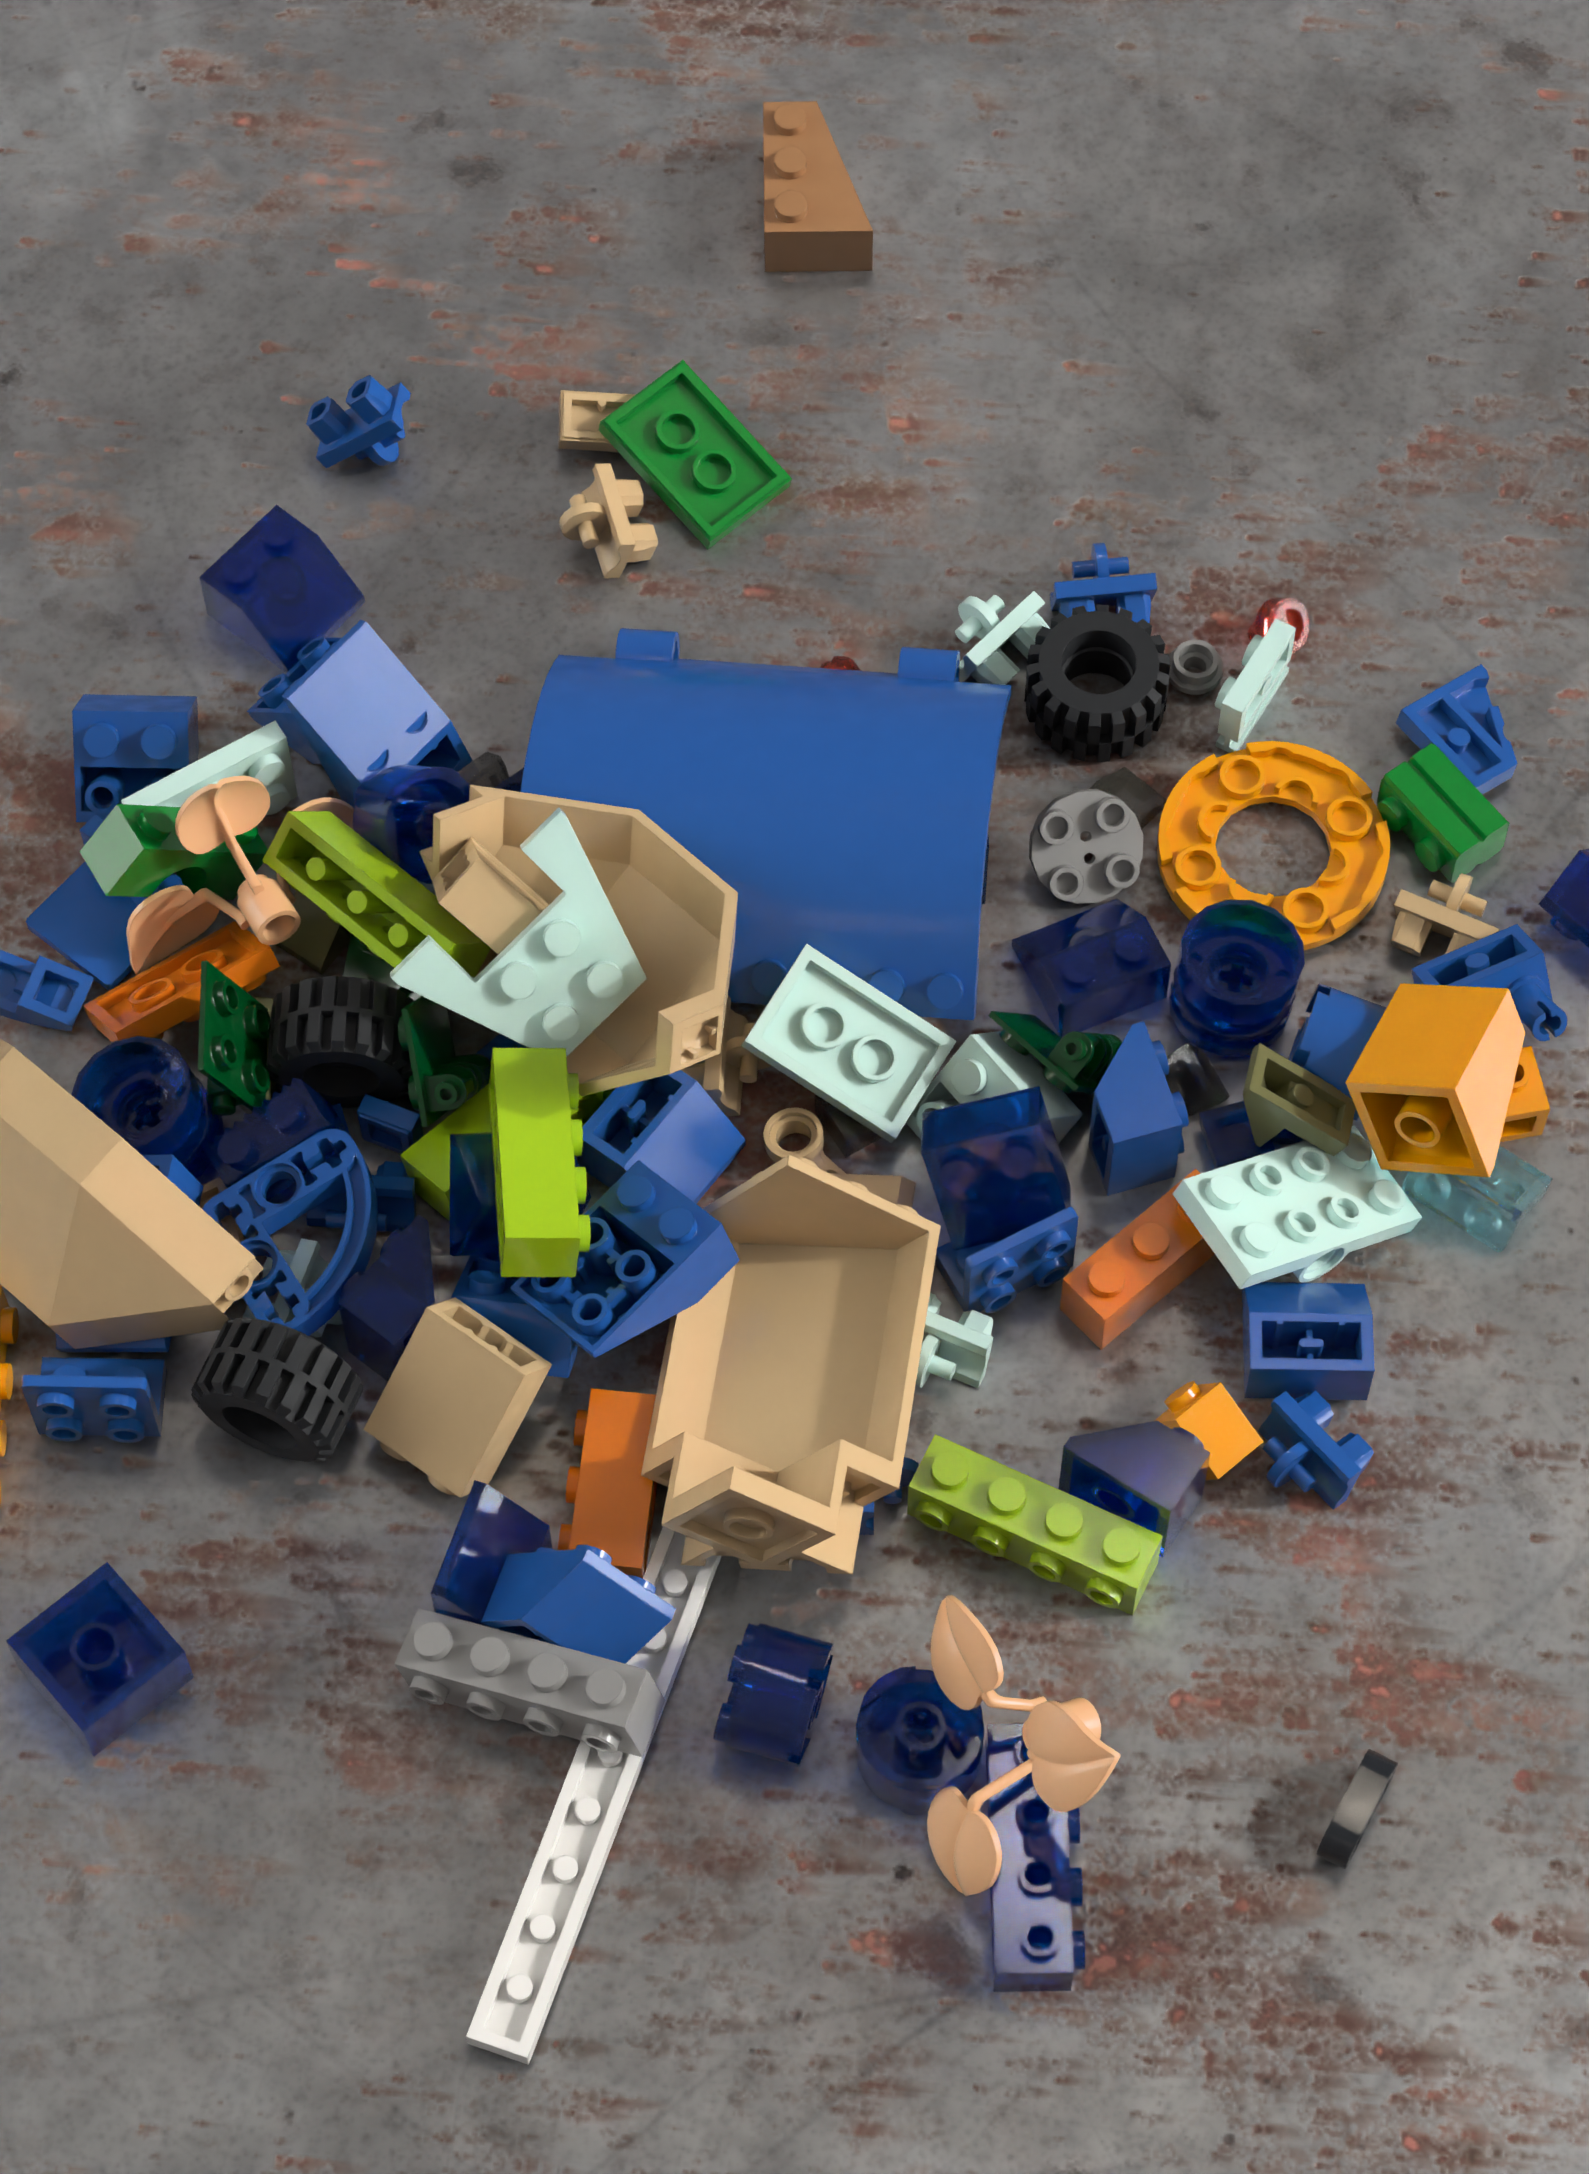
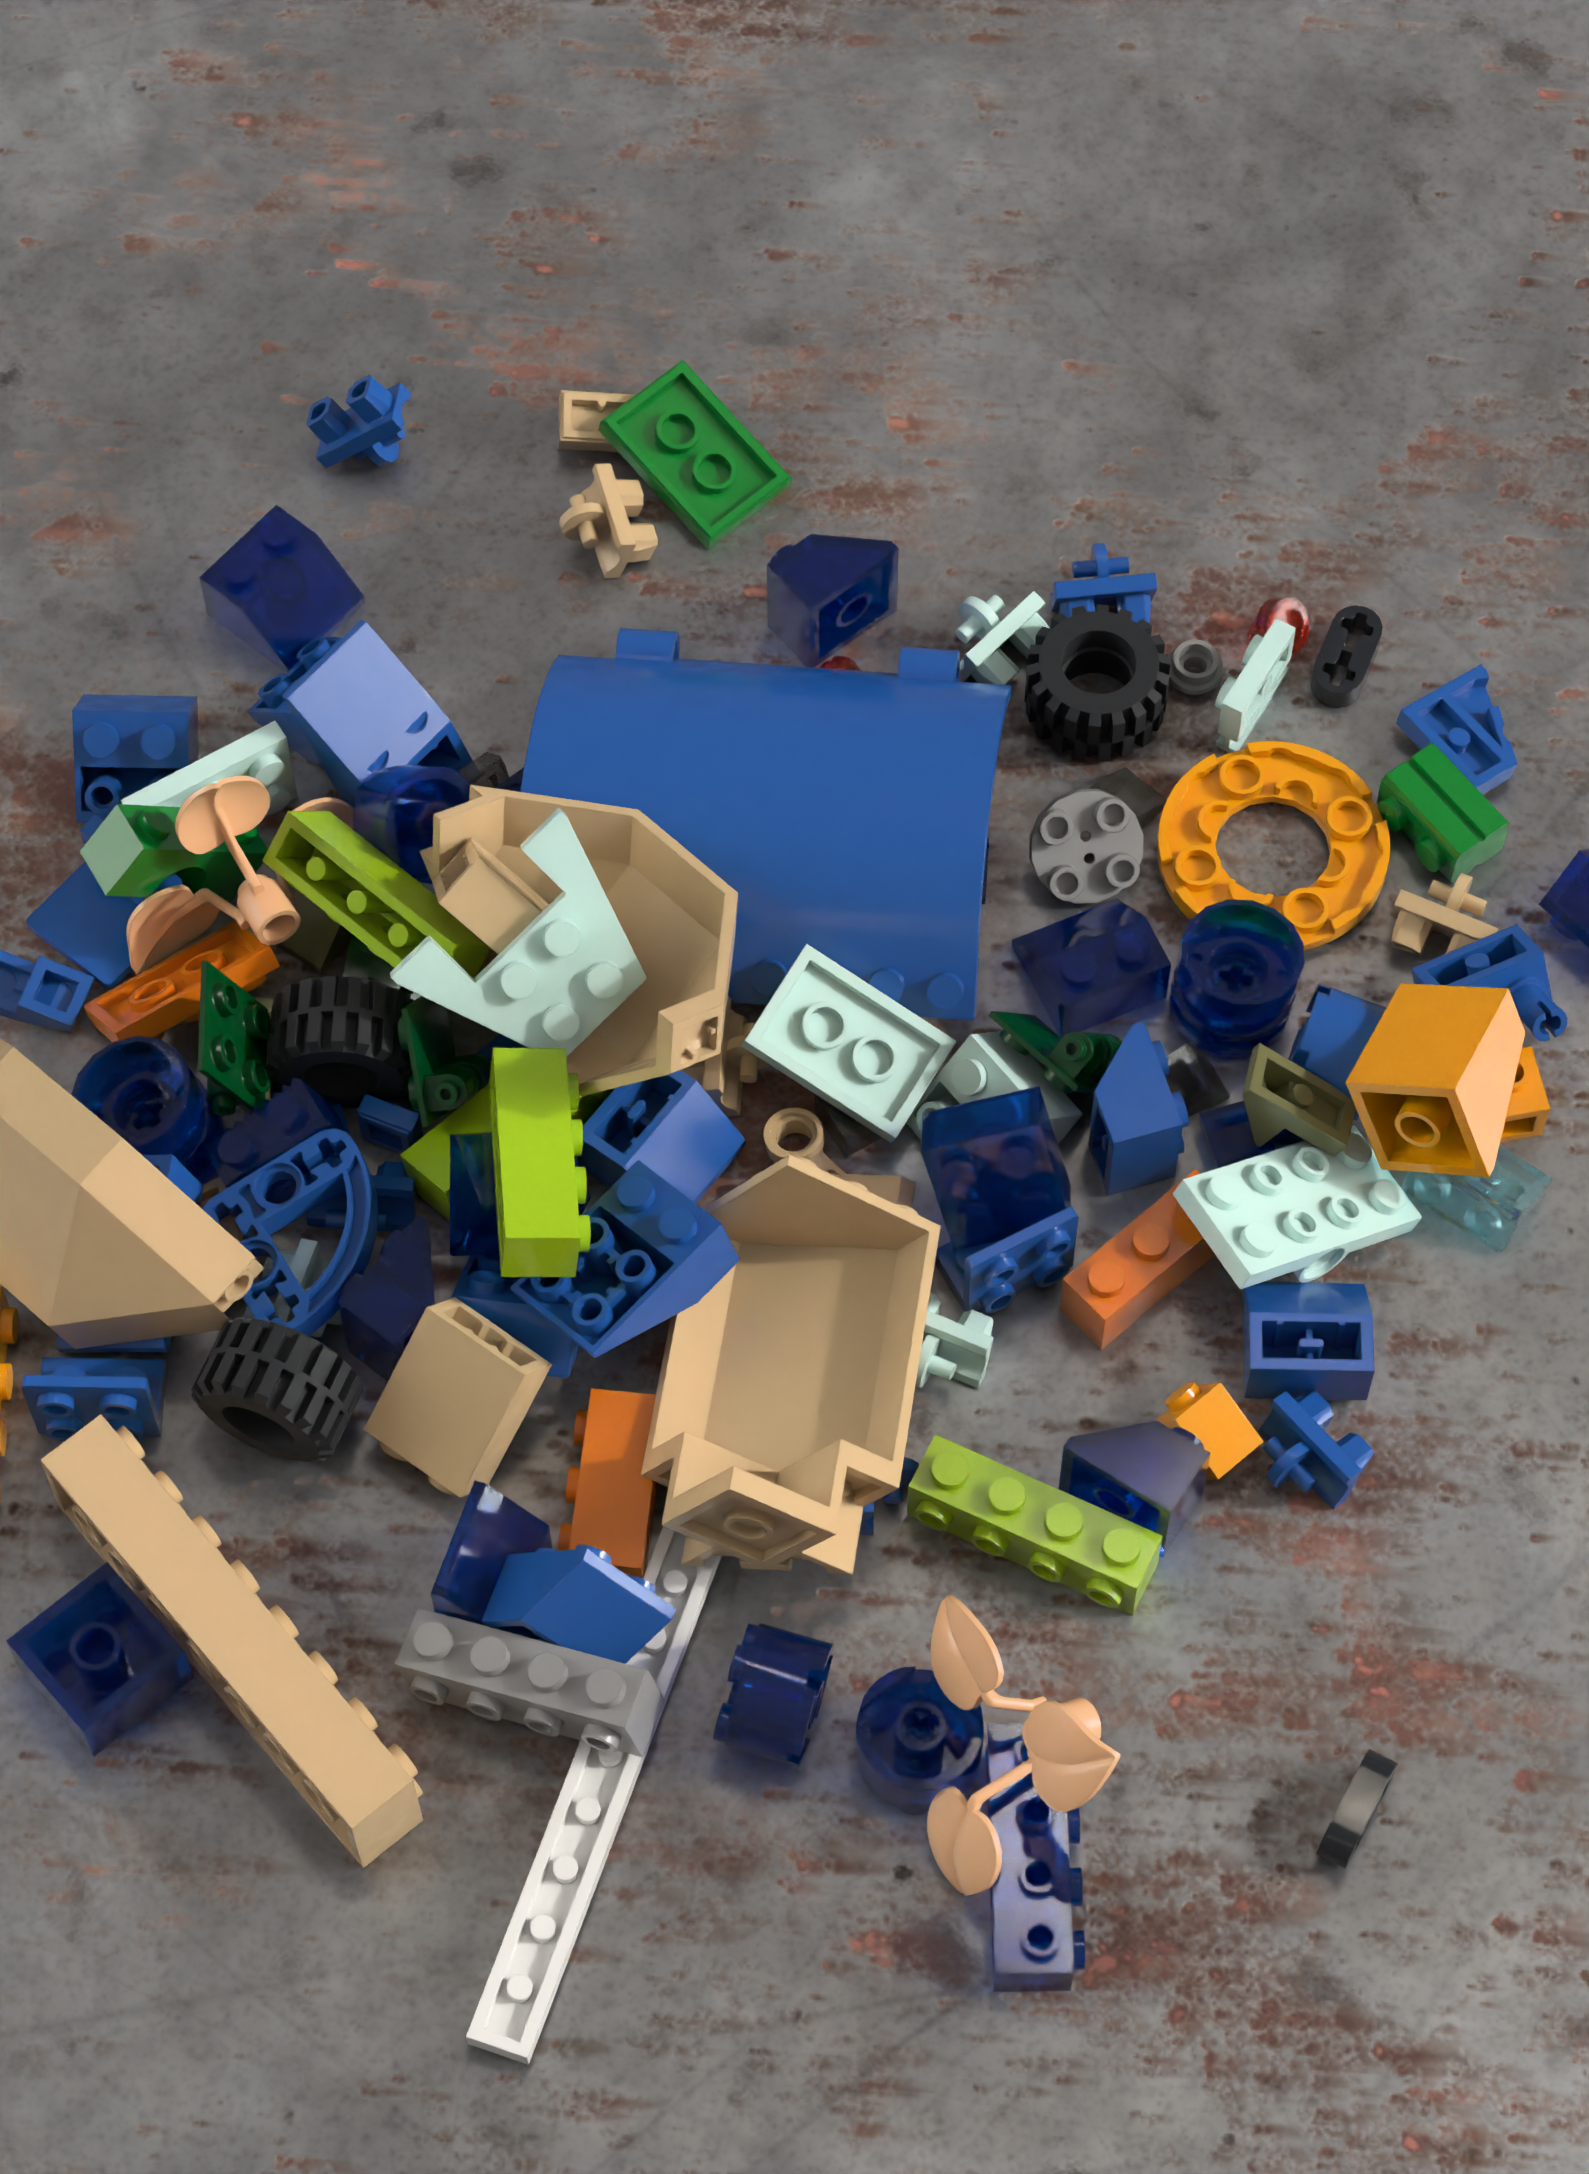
(235, 1641): none -> tan brick
(808, 197): medium nougat wedge -> none
(830, 592): none -> clear blue slope
(1336, 653): none -> black beam

